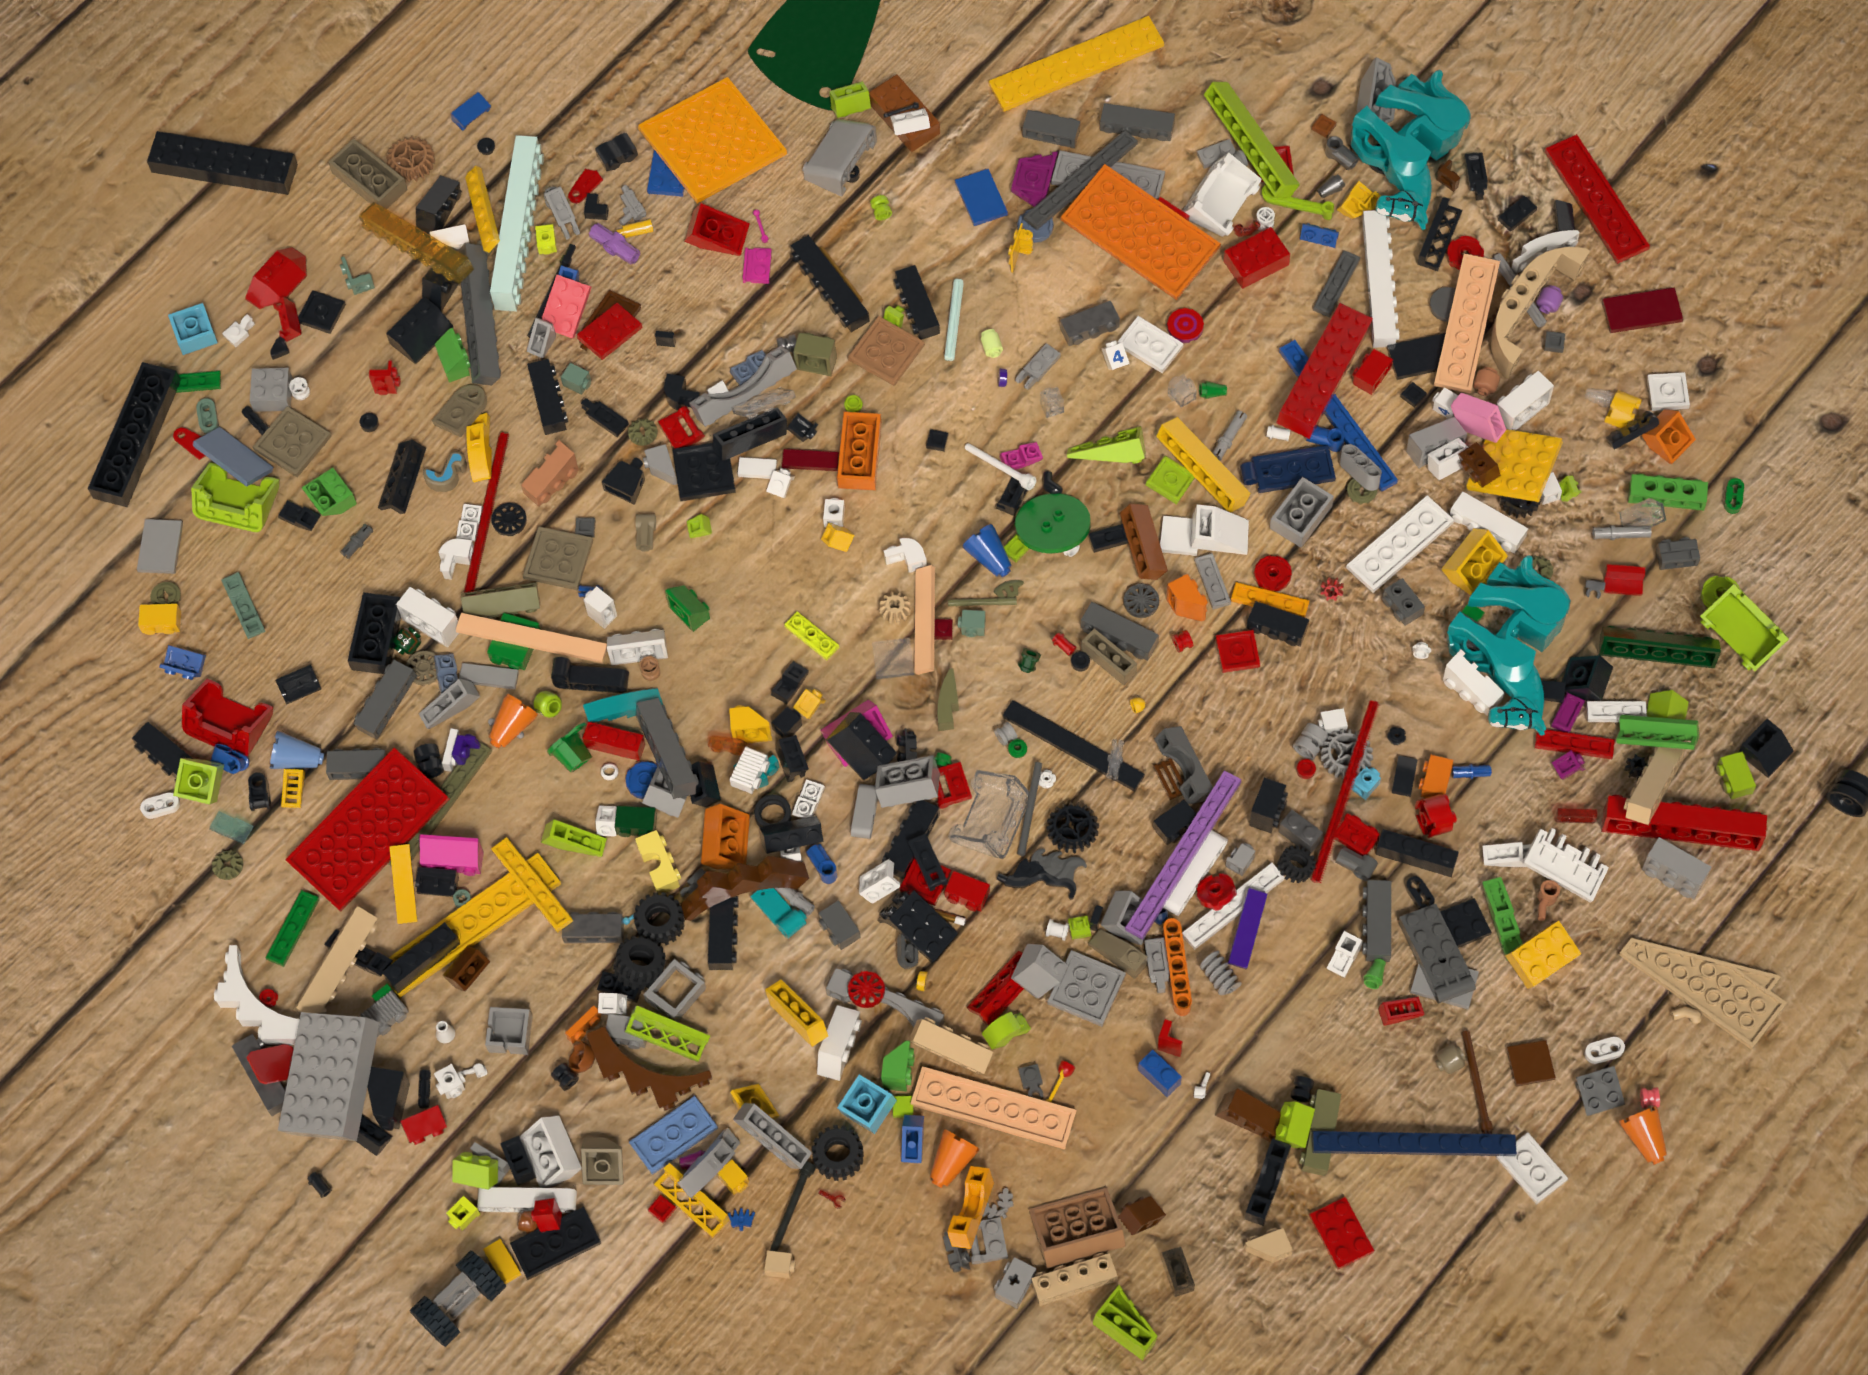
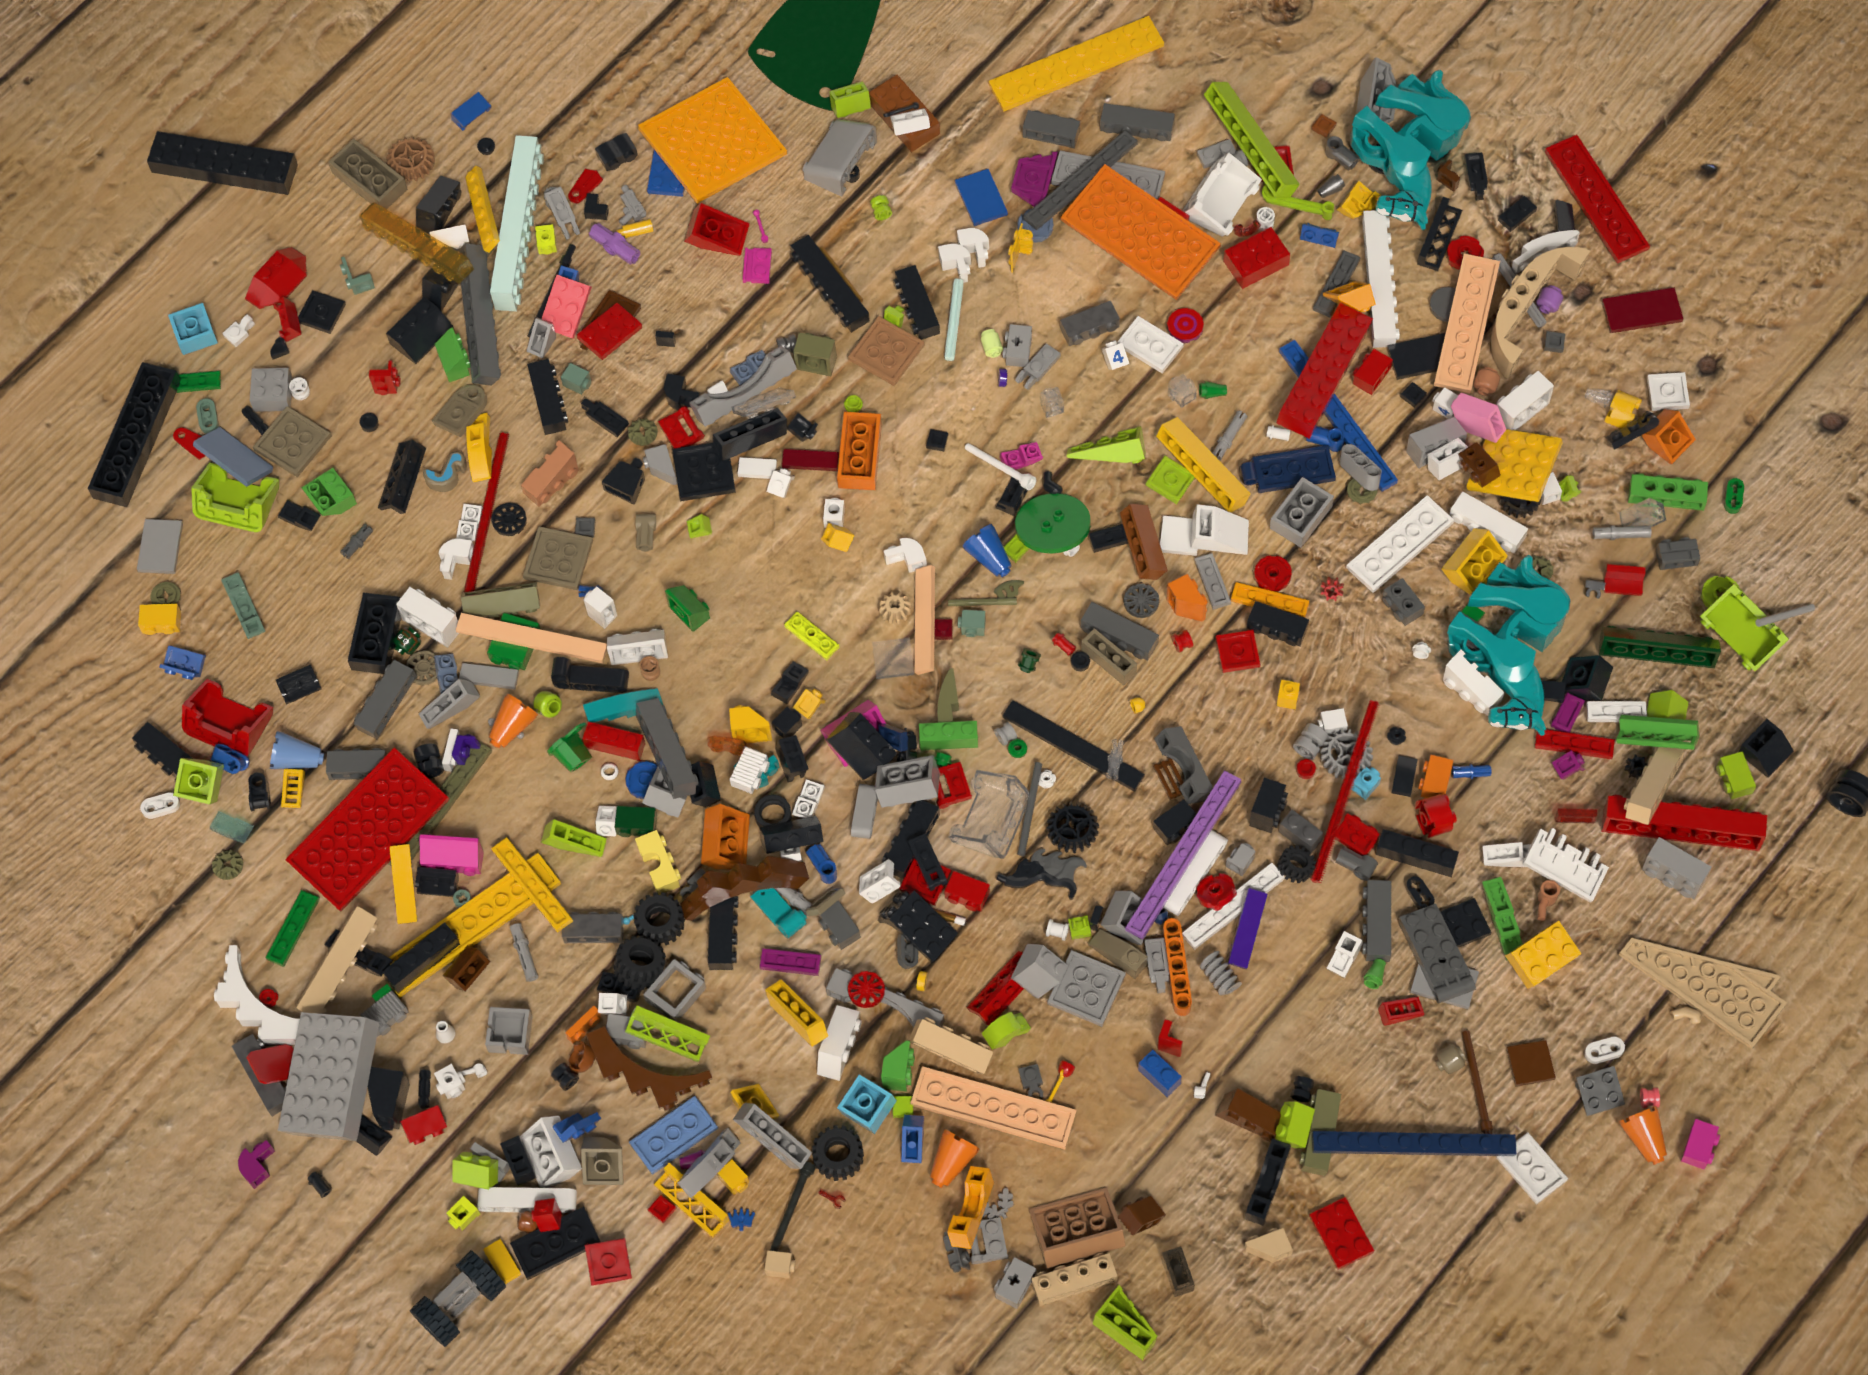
(250, 1163): none -> magenta brick
(521, 944): none -> light grey pin
(575, 1126): none -> blue bracket
(608, 1261): none -> red plate
(790, 962): none -> magenta plate
(825, 902): none -> dark tan tile
(894, 736): none -> dark blue plate
(948, 735): none -> bright green brick
(955, 256): none -> white brick
(975, 242): none -> white brick
(1020, 336): none -> light grey brick
(1288, 694): none -> yellow brick
(1354, 295): none -> light orange slope
(1700, 1144): none -> dark pink brick
(1785, 615): none -> light grey bar

